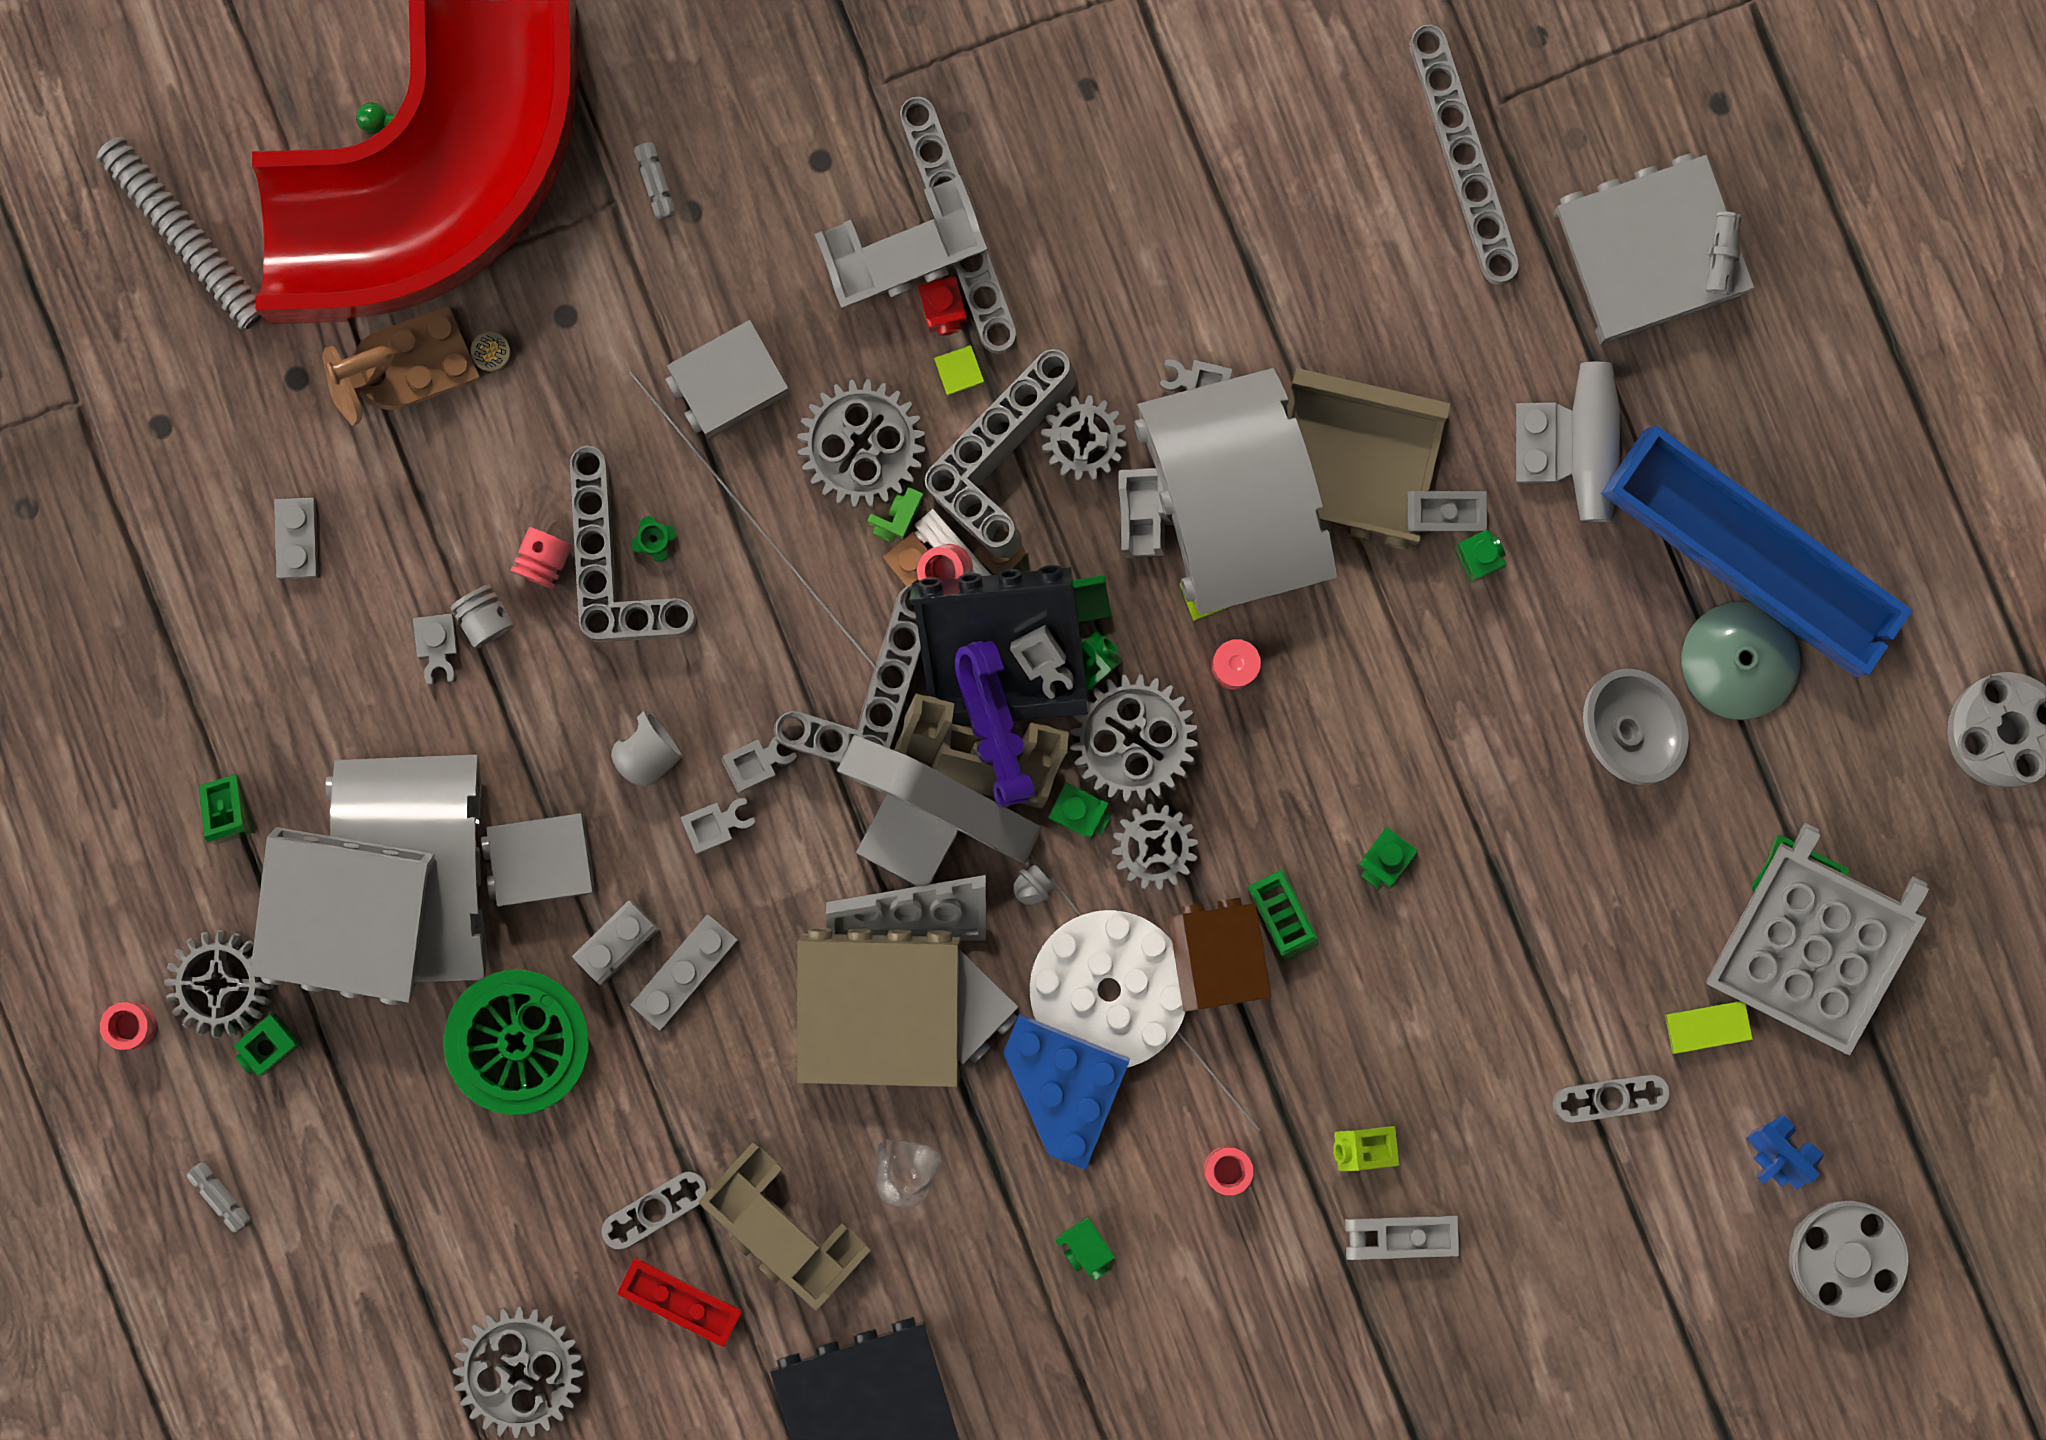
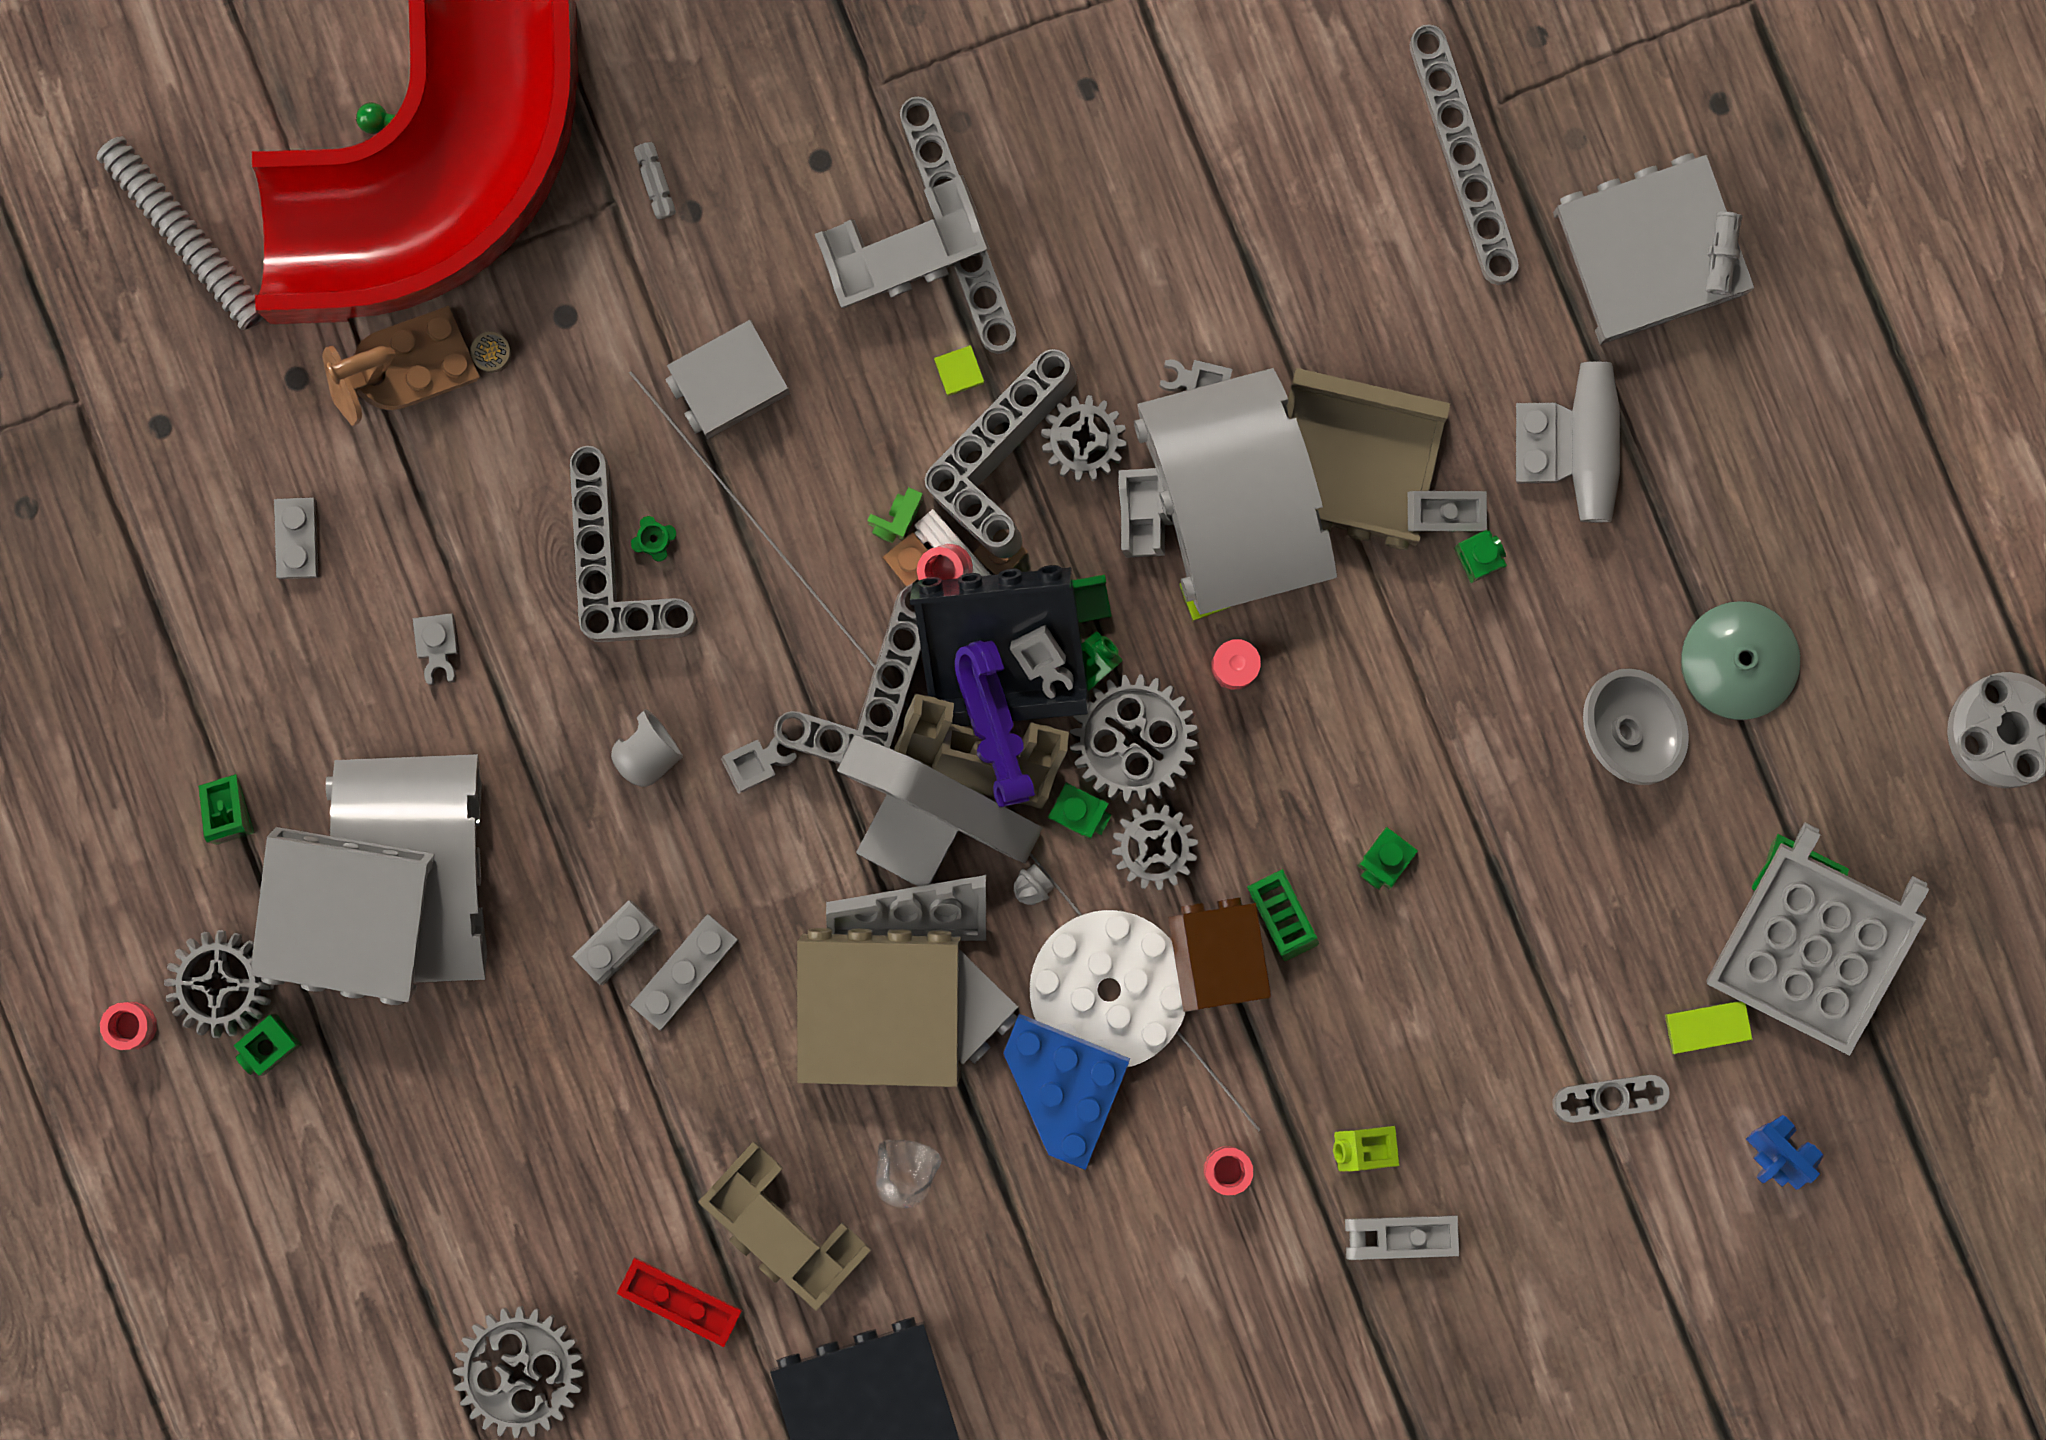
(218, 1197): light grey axle -> none
(482, 616): light grey piece -> none
(539, 860): light grey brick -> none
(541, 557): coral piece -> none
(554, 1002): green piece -> none
(623, 1215): light grey beam -> none
(711, 827): light grey plate -> none
(832, 424): light grey gear -> none
(943, 306): red bracket -> none
(1086, 1249): green brick -> none
(1756, 551): blue piece -> none
(1848, 1258): light grey piece -> none

